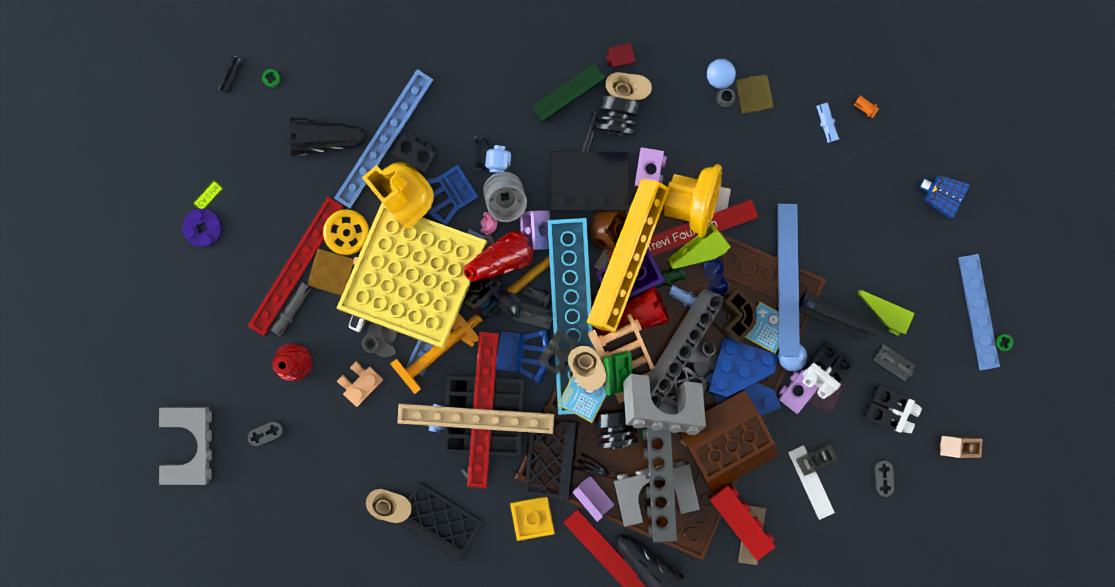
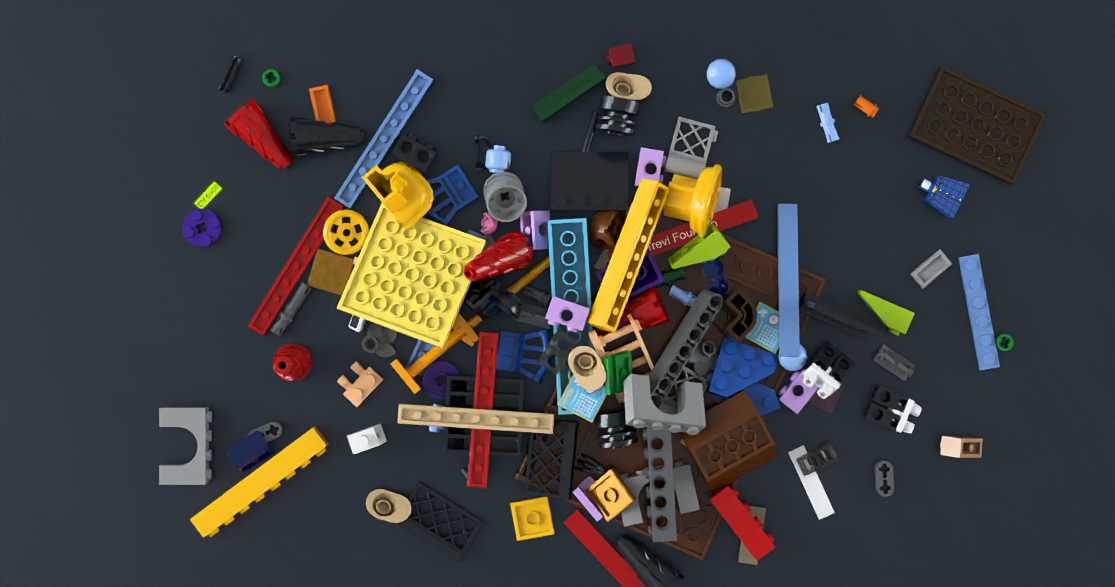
(250, 451): none -> clear blue panel
(257, 132): none -> red cone
(259, 481): none -> yellow brick
(322, 104): none -> orange tile
(366, 438): none -> white torso
(435, 370): none -> dark purple plate
(579, 314): none -> lavender brick
(610, 494): none -> tile
(686, 164): none -> light grey piece
(931, 268): none -> light grey tile
(977, 125): none -> dark brown plate

